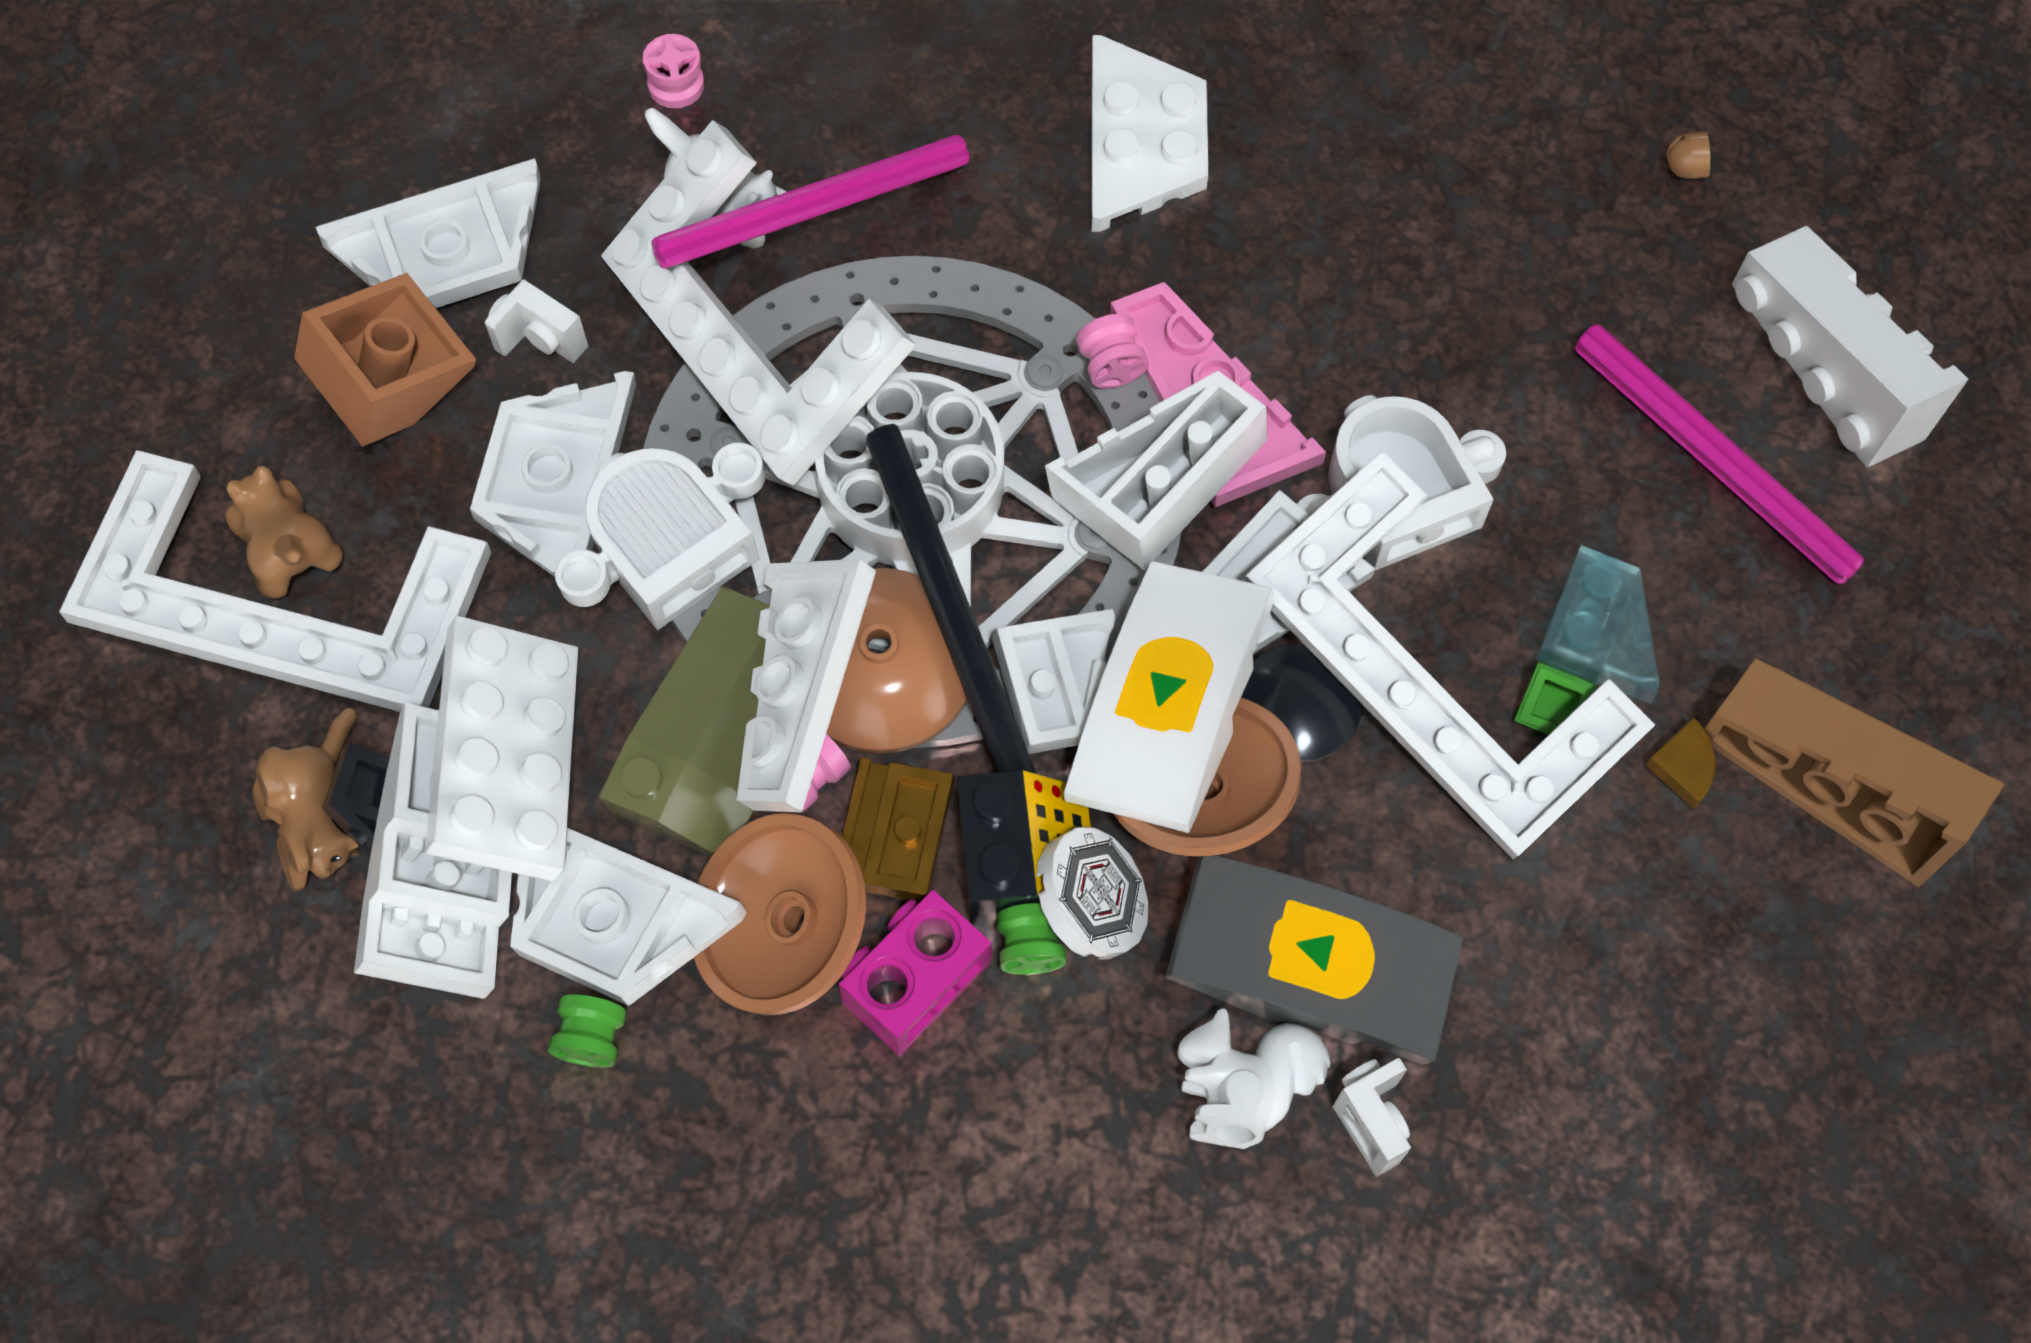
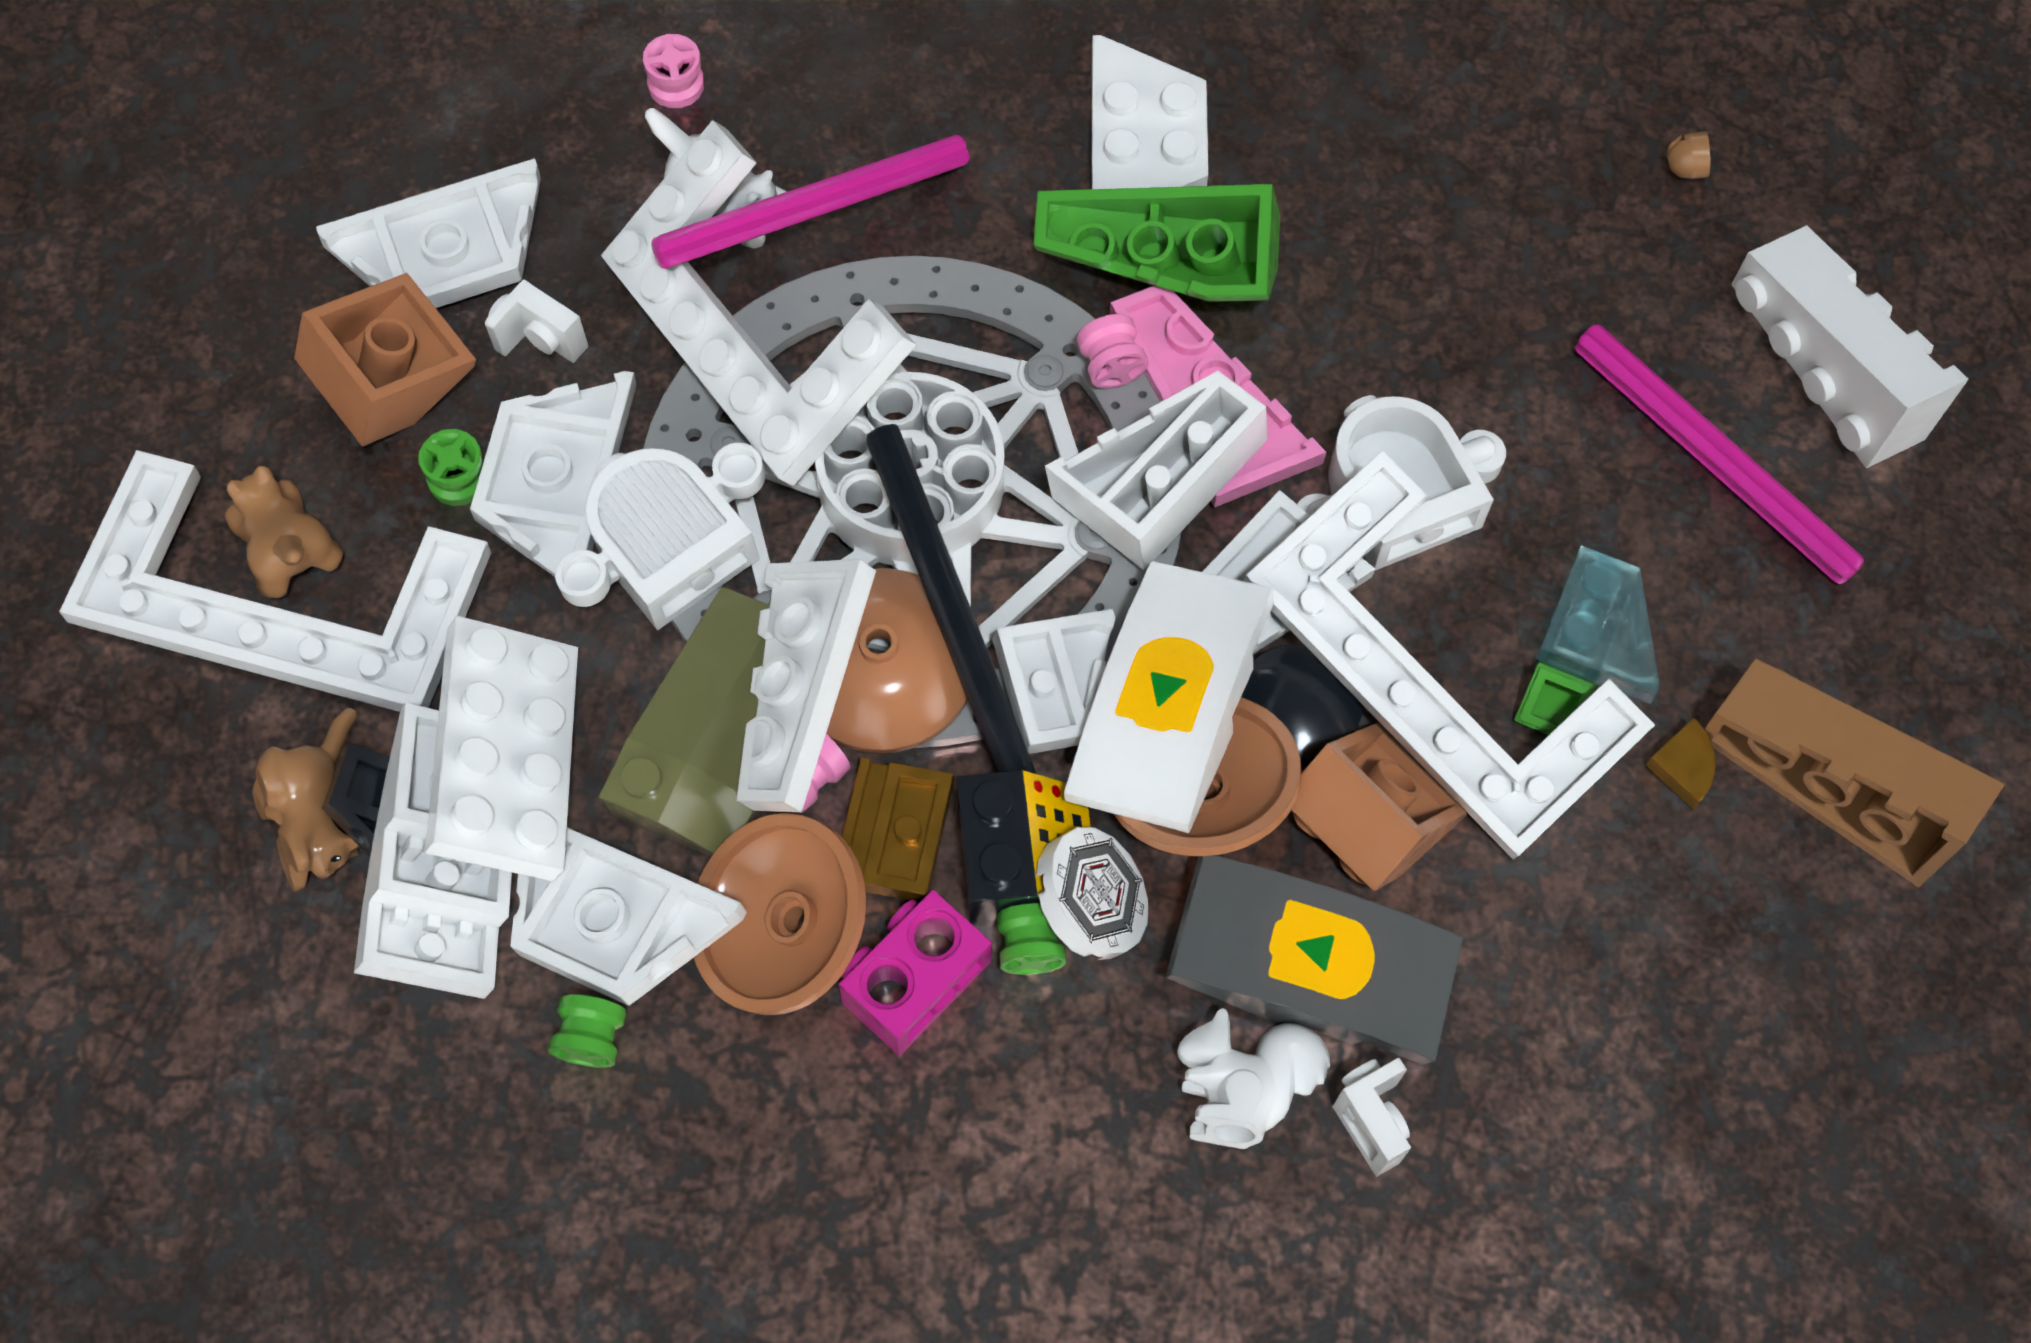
(448, 452): none -> bright green wheel
(1183, 239): none -> bright green wedge
(1373, 805): none -> nougat slope

